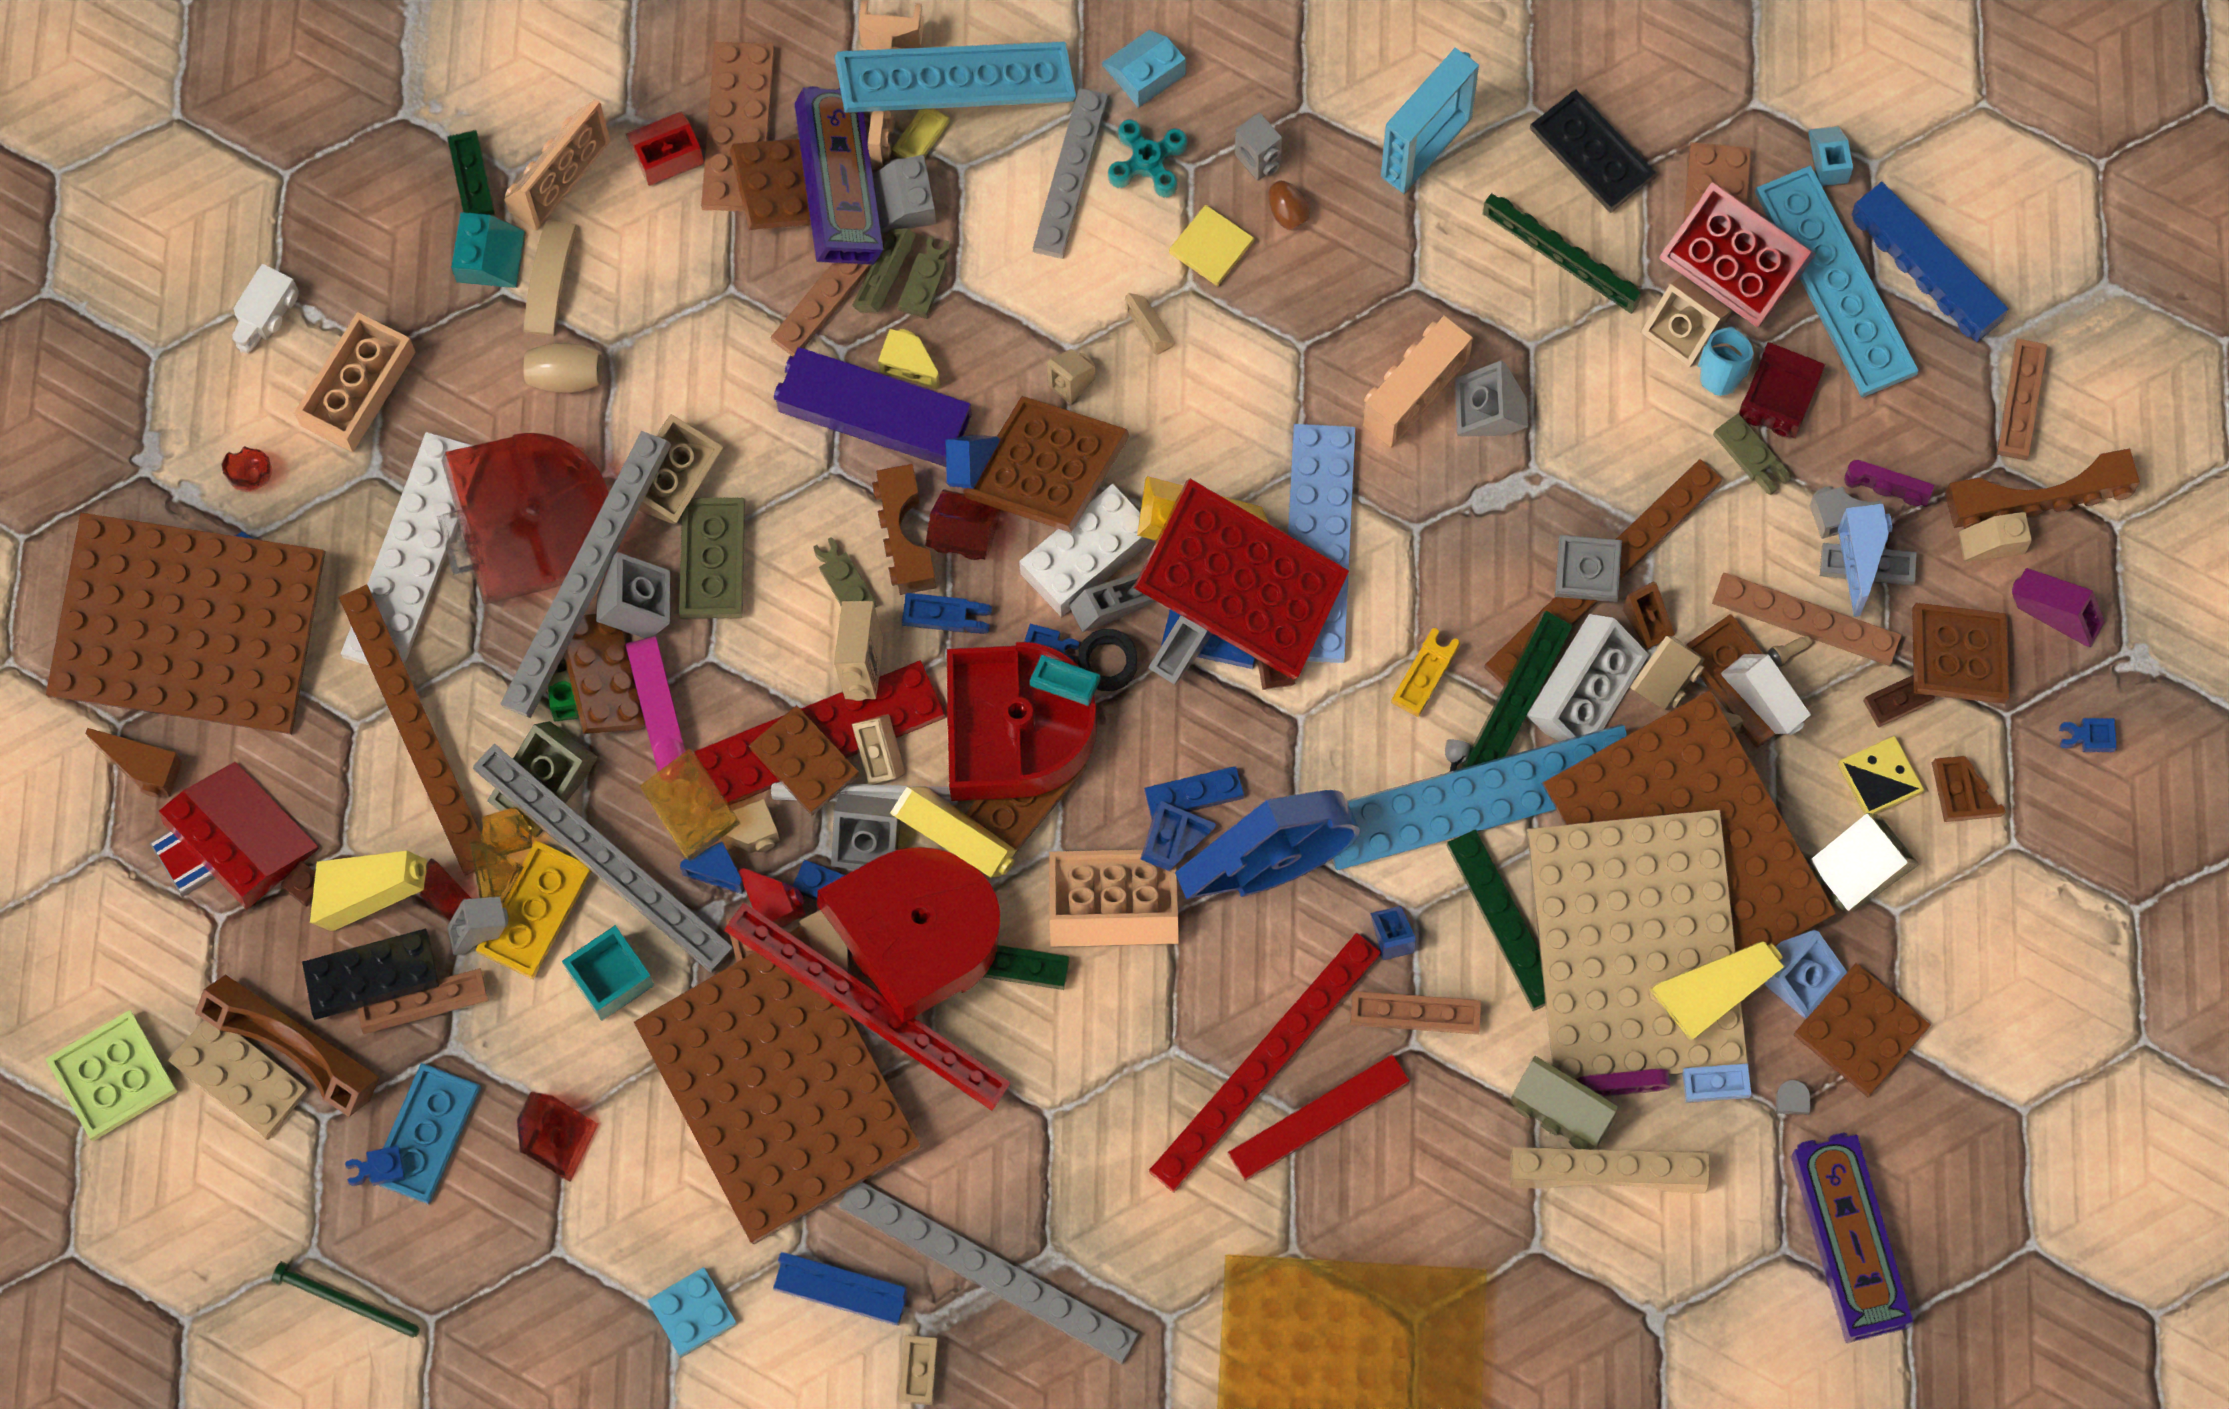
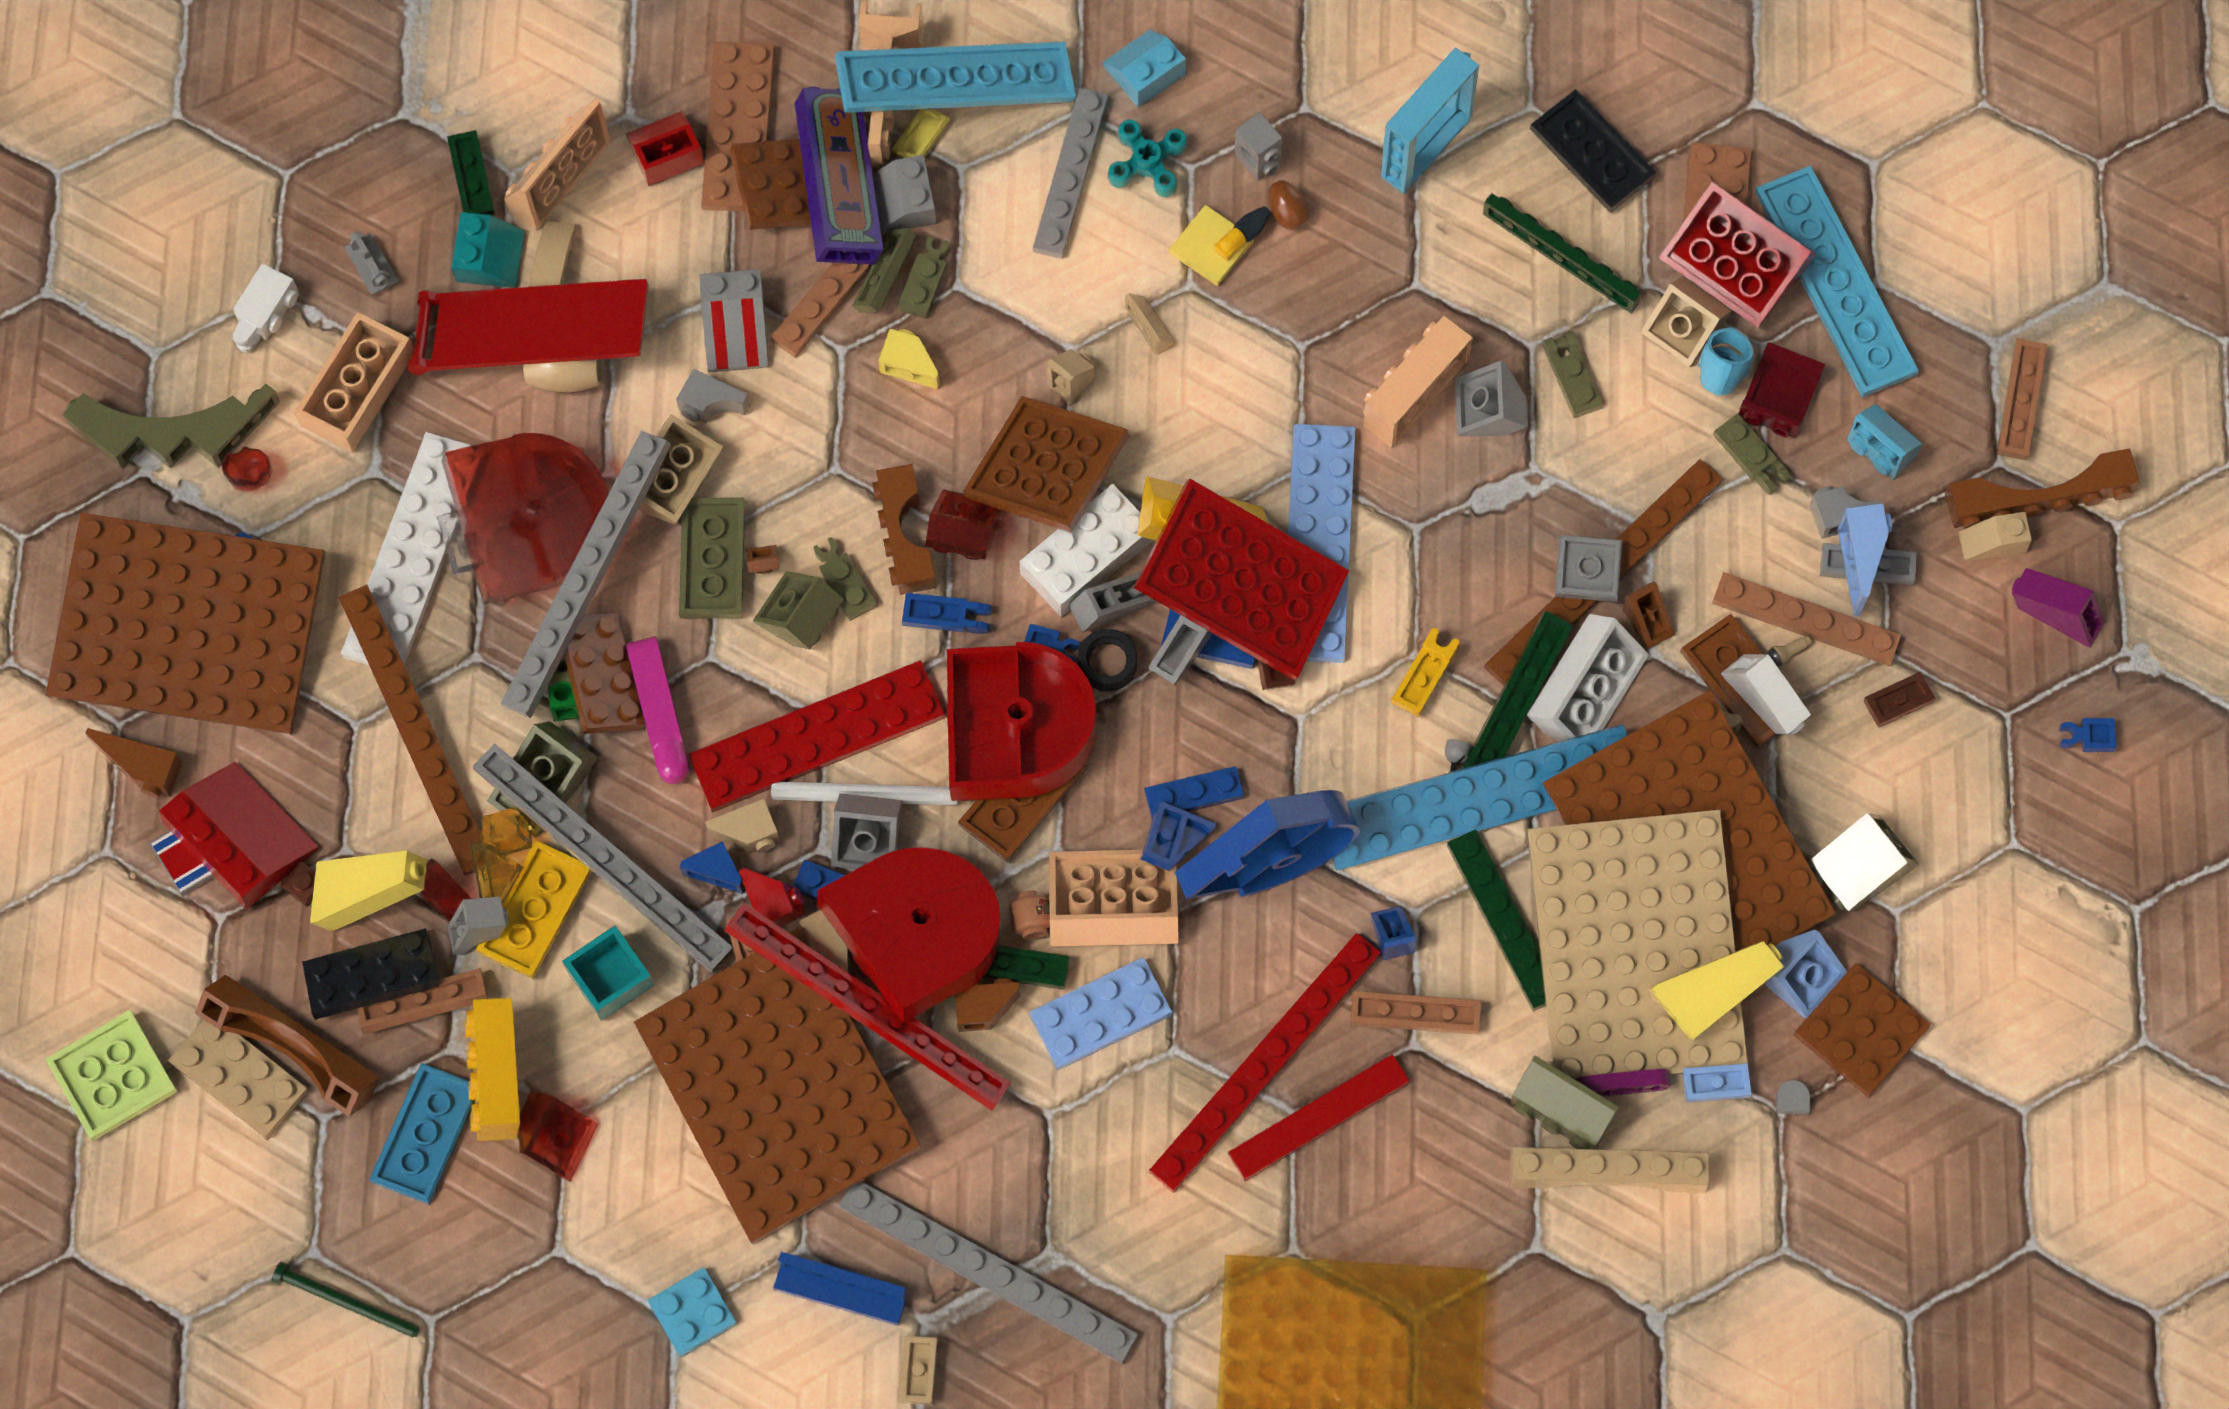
(208, 431): none -> olive arch
(370, 262): none -> light grey hinge
(382, 1167): blue plate -> none
(494, 1069): none -> yellow brick
(531, 325): none -> red flag
(634, 597): light grey slope -> none
(690, 804): clear yellow plate -> none
(706, 396): none -> light grey arch
(734, 320): none -> light grey slope
(762, 559): none -> dark orange plate
(799, 609): none -> olive slope
(804, 760): dark orange plate -> none
(858, 650): tan brick -> none
(871, 406): dark purple brick -> none
(878, 749): tan slope -> none
(954, 830): light yellow slope -> none
(968, 458): blue slope -> none
(985, 1004): none -> dark orange slope
(1030, 915): none -> nougat head
(1065, 680): teal tile -> none
(1100, 1013): none -> light blue plate
(1244, 231): none -> piece
(1572, 375): none -> olive plate
(1668, 673): tan slope -> none
(1831, 155): medium azure slope -> none
(1851, 1237): brick -> none
(1880, 776): tile -> none
(1883, 441): none -> medium azure slope
(1888, 483): magenta plate -> none
(1928, 262): blue brick -> none
(1960, 653): dark orange plate -> none
(1962, 791): dark orange wing -> none

